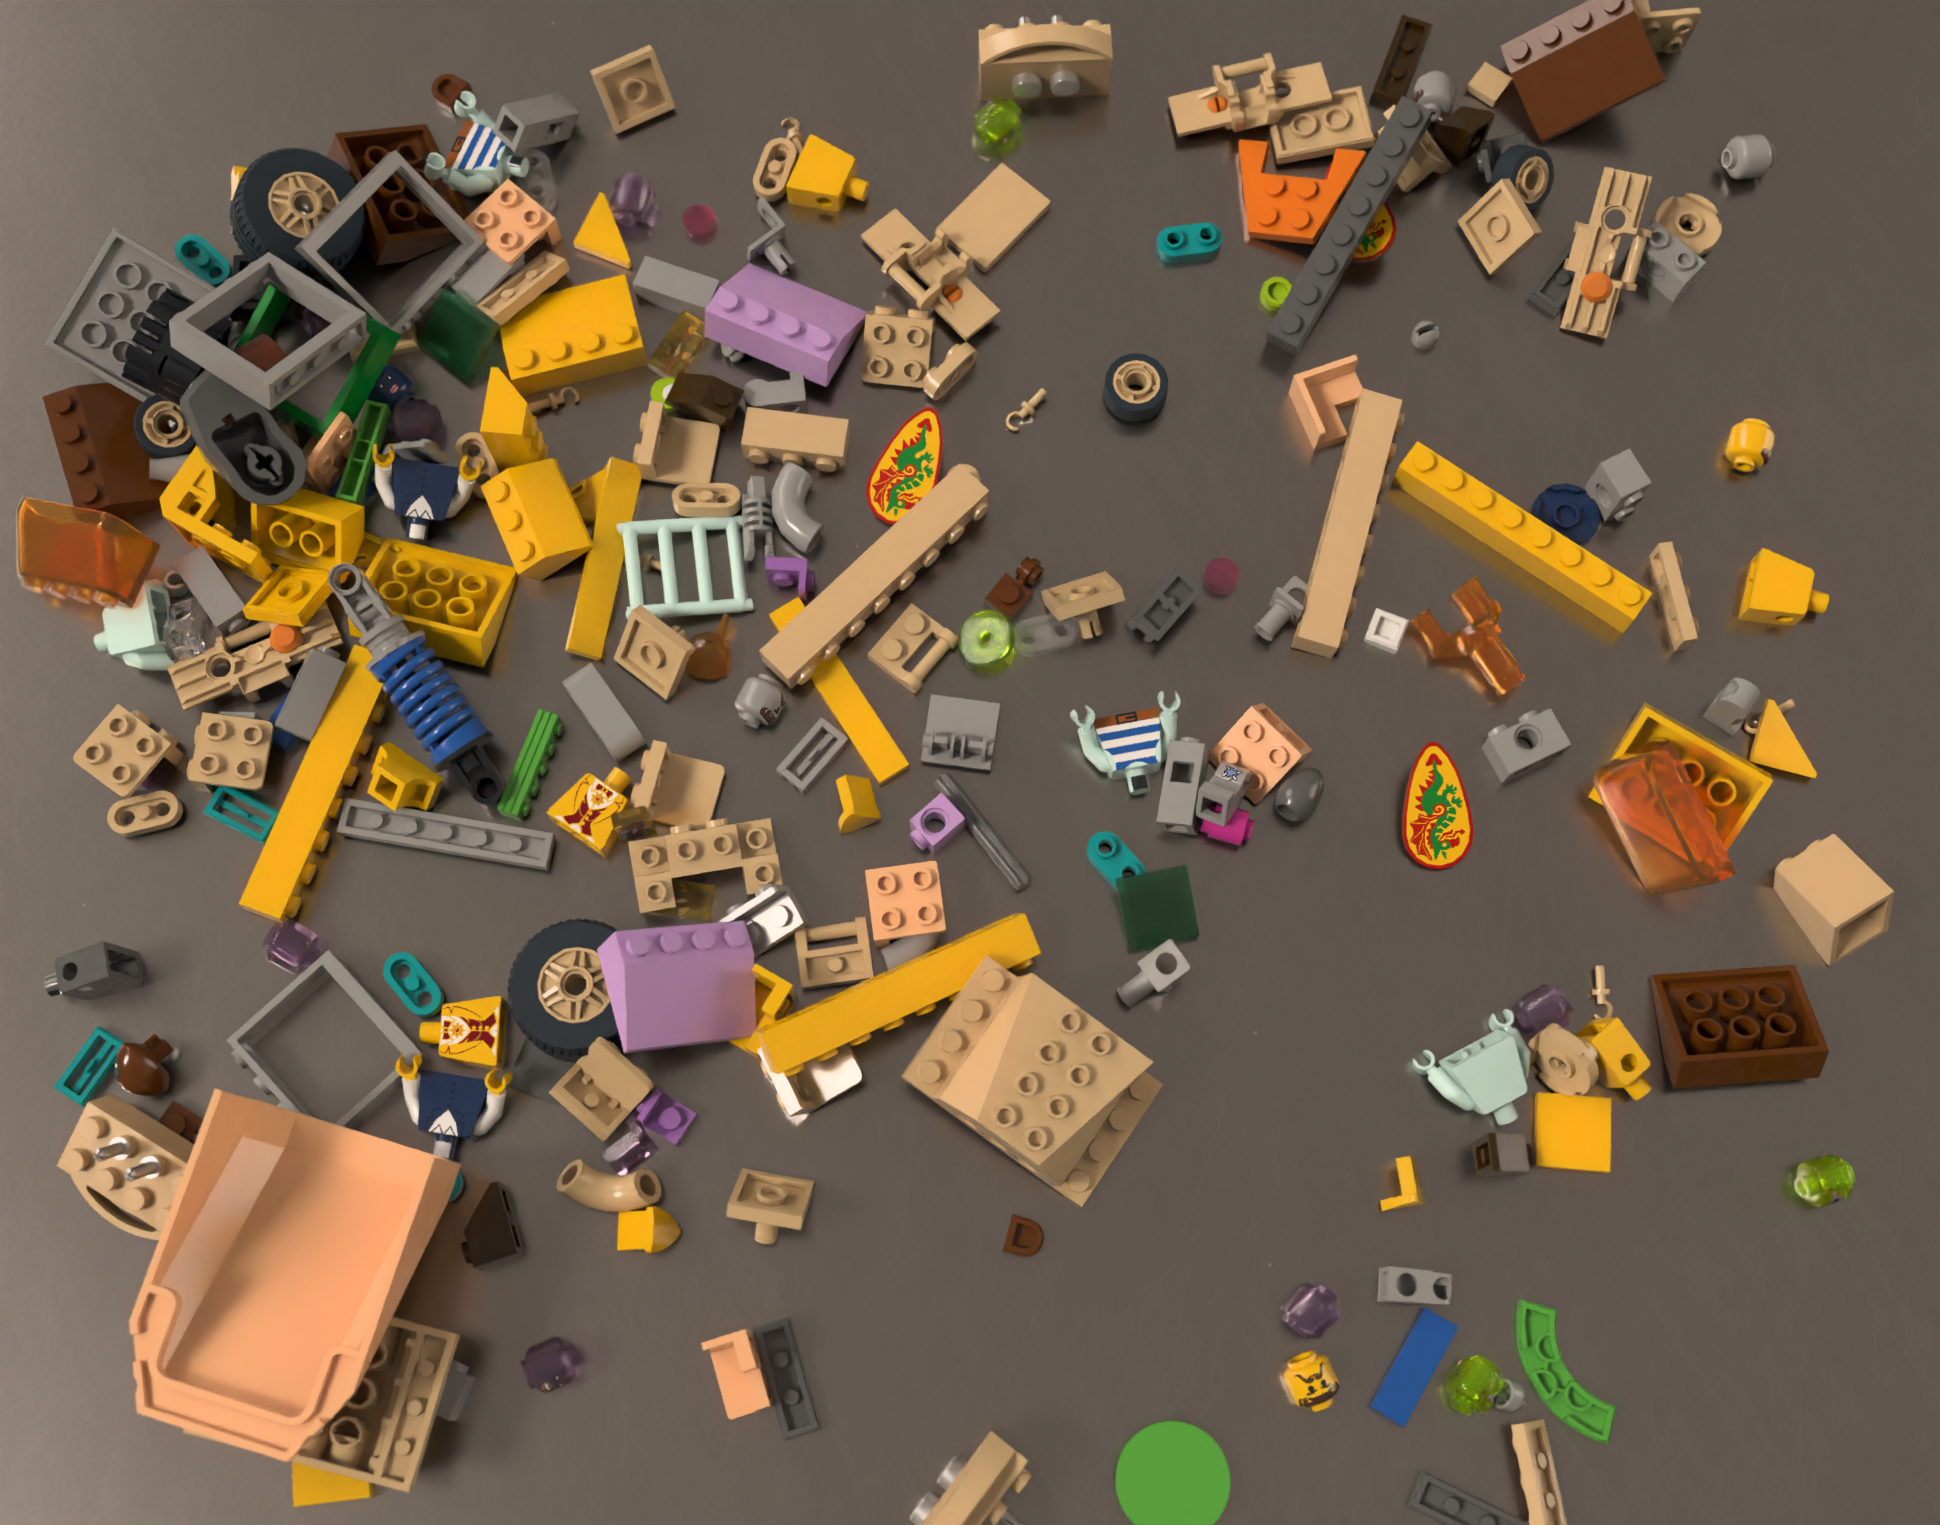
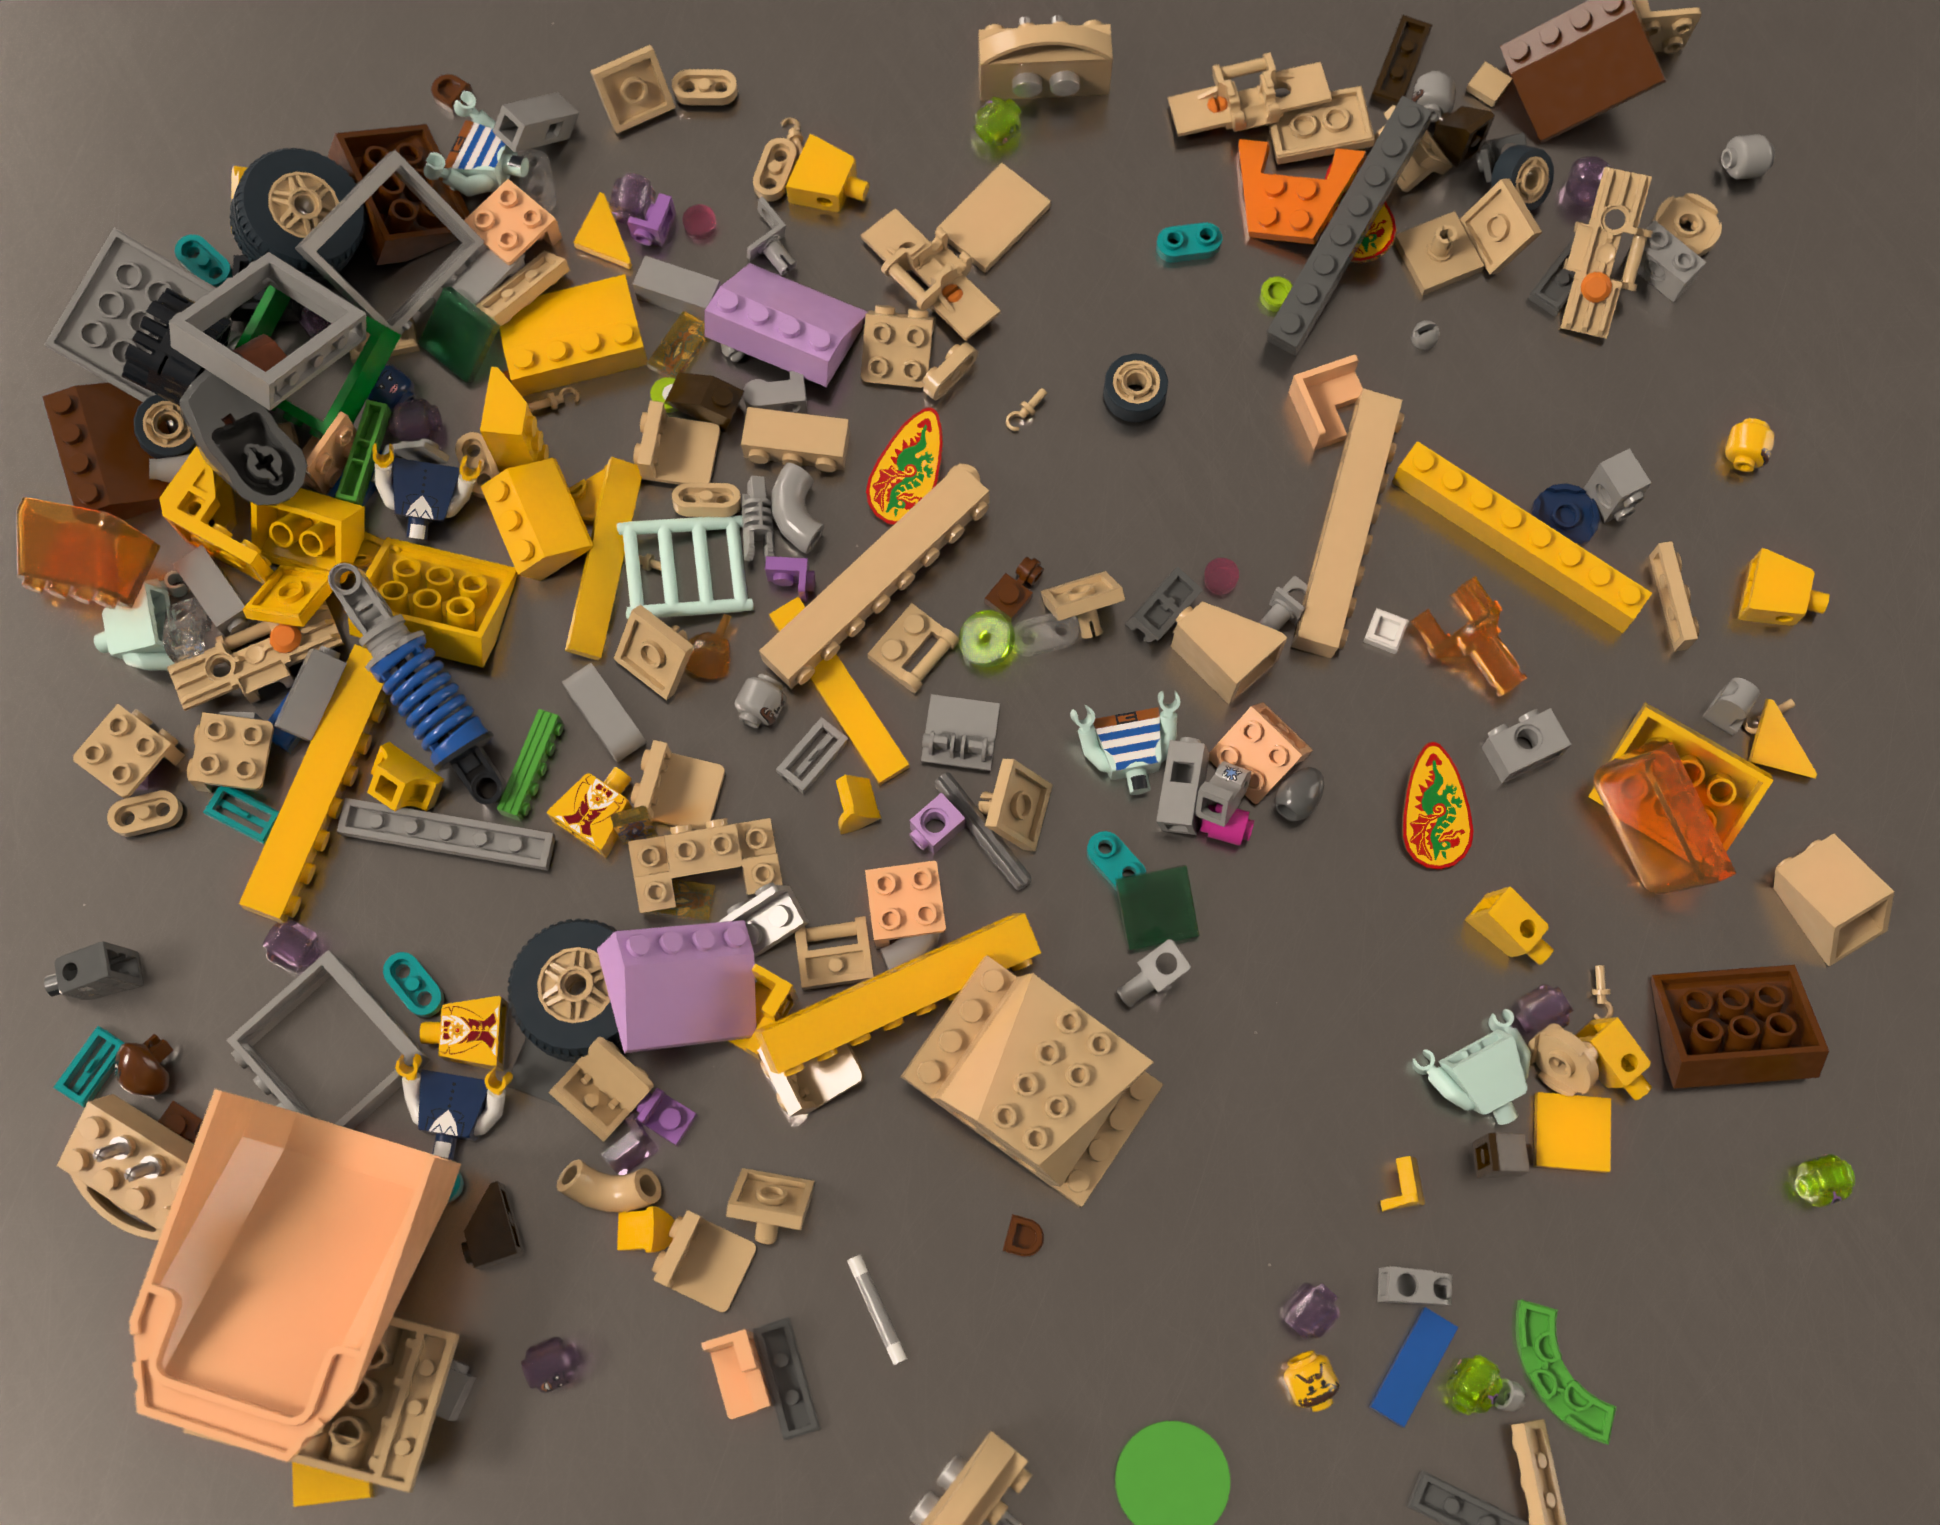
(657, 223): none -> medium lavender bracket
(704, 1261): none -> tan bracket
(705, 85): none -> tan plate
(877, 1309): none -> light grey bar
(1017, 804): none -> tan tile
(1226, 648): none -> tan slope
(1438, 253): none -> tan tile
(1511, 925): none -> yellow torso
(1585, 180): none -> head

